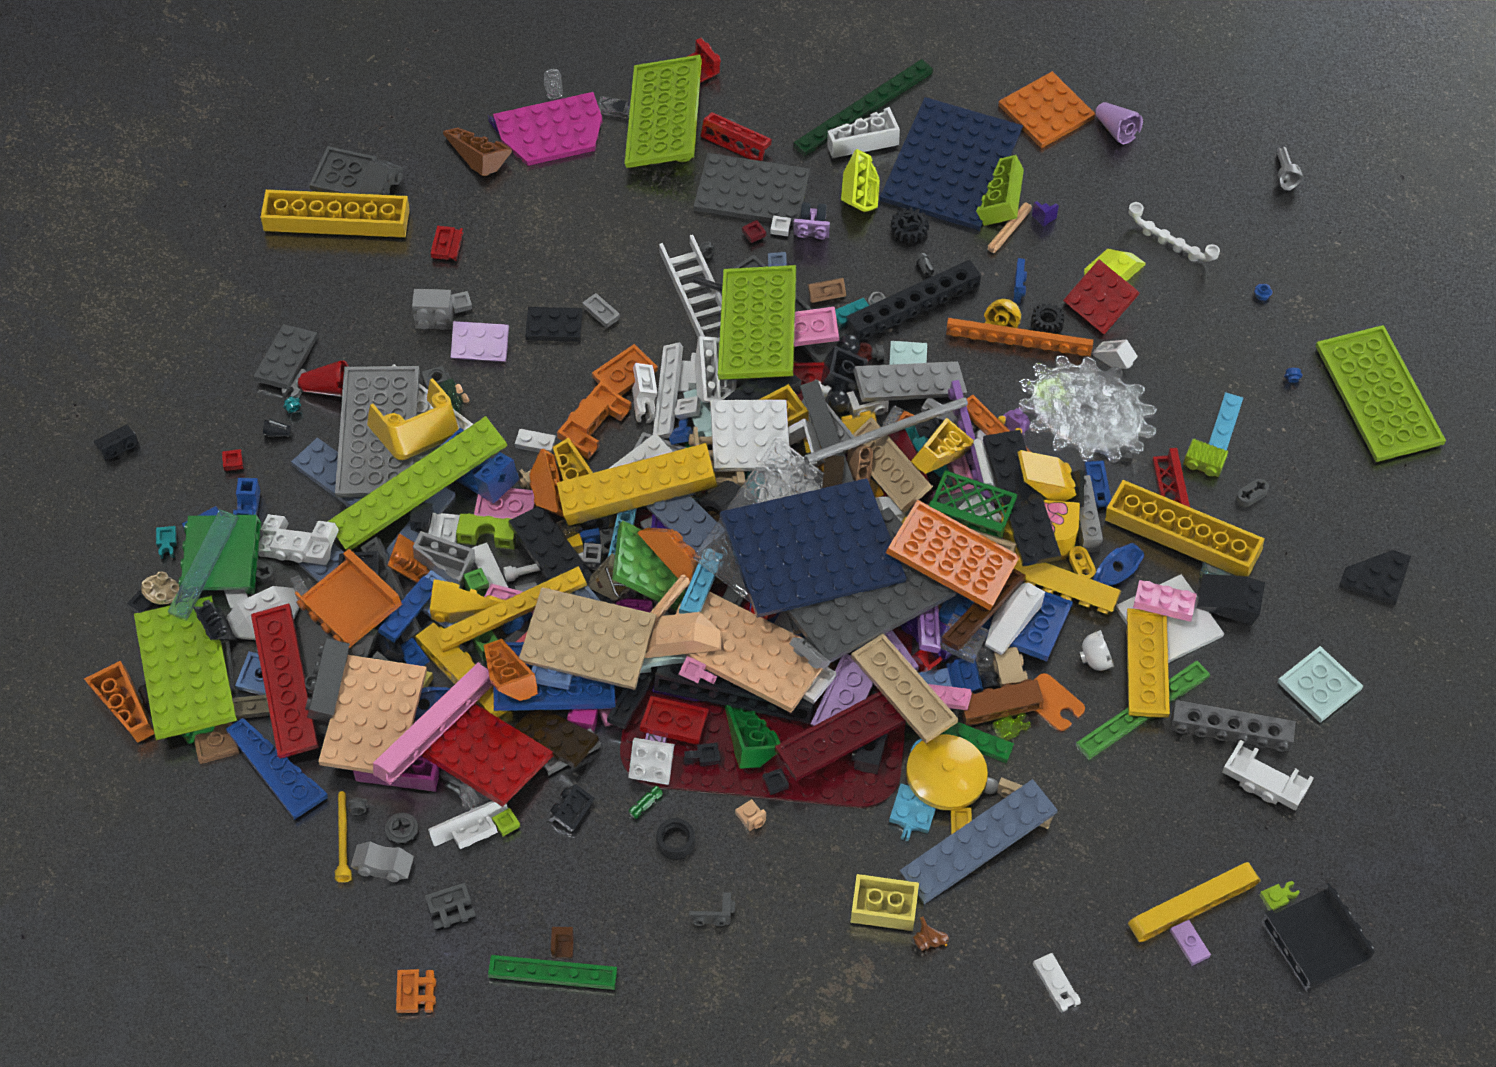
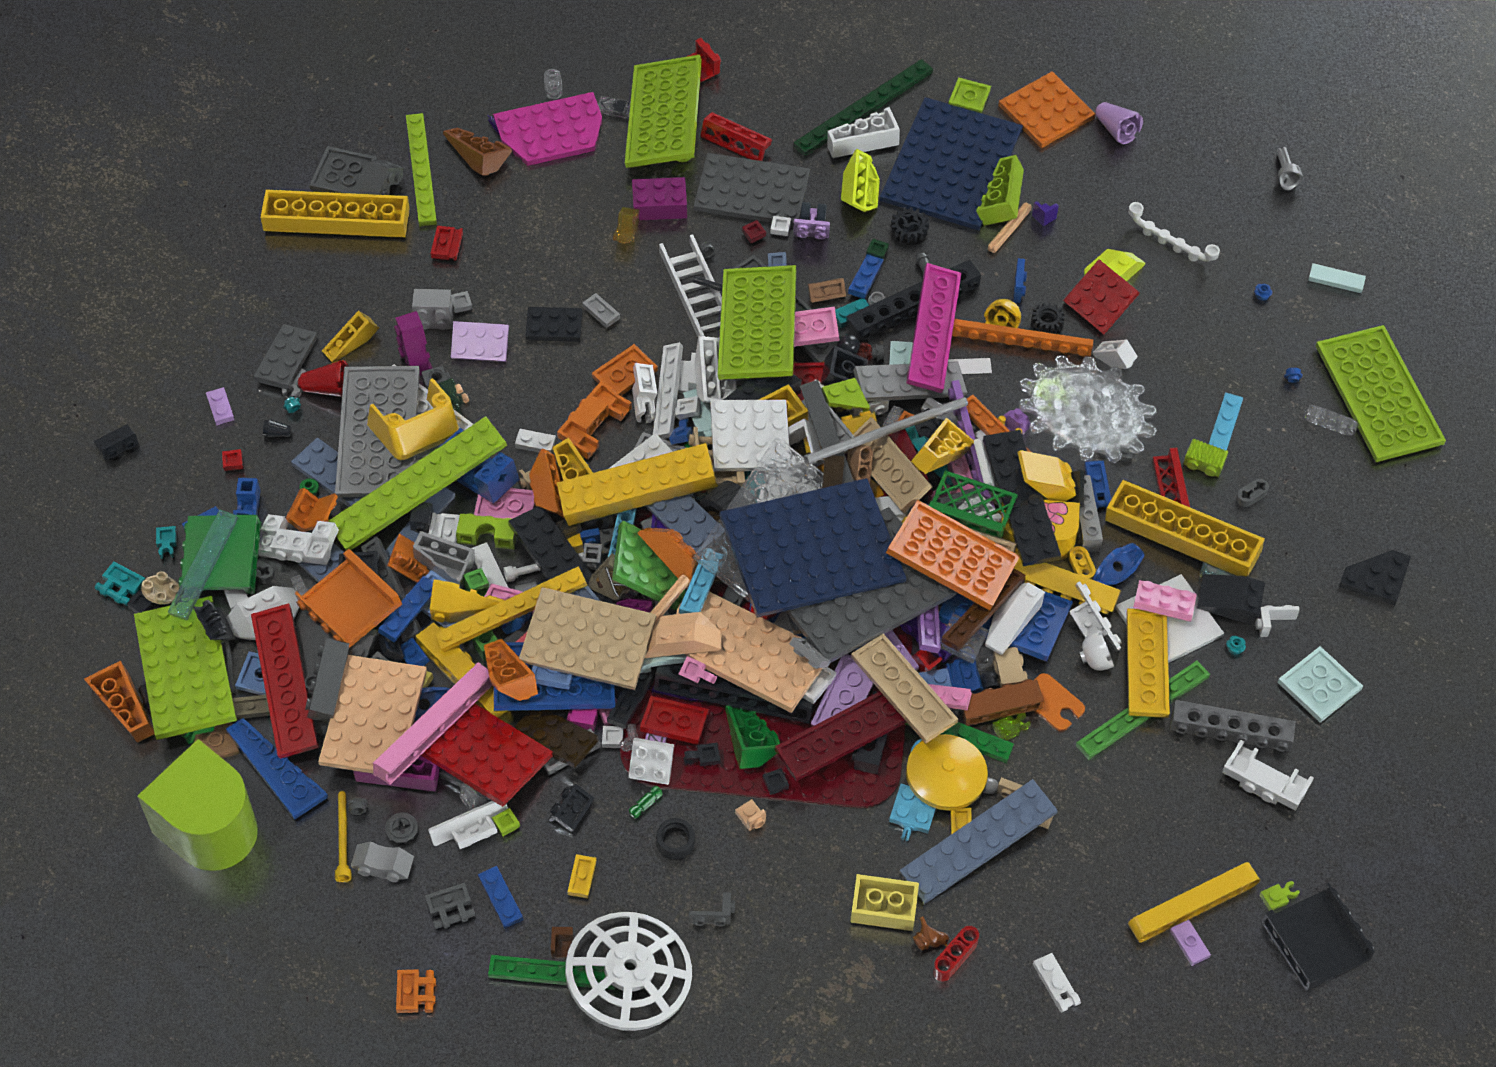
(122, 578): none -> teal plate
(201, 810): none -> lime brick
(220, 406): none -> lavender plate
(309, 510): none -> orange bracket
(310, 482): none -> green plate
(350, 337): none -> yellow slope
(412, 341): none -> magenta wedge
(421, 170): none -> lime plate
(500, 897): none -> blue plate
(582, 876): none -> yellow plate
(612, 736): none -> white plate
(626, 745): none -> clear arm
(626, 979): none -> white dish
(627, 225): none -> clear yellow brick
(660, 198): none -> magenta brick
(845, 395): none -> lime wing
(865, 276): none -> blue plate
(877, 248): none -> dark green plate
(933, 328): none -> dark pink plate
(953, 962): none -> red beam
(970, 95): none -> lime plate
(974, 366): none -> white sticker
(1090, 620): none -> white bracket
(1236, 649): none -> teal plate
(1269, 613): none -> white bracket
(1320, 417): none -> clear beam
(1336, 278): none -> light aqua tile

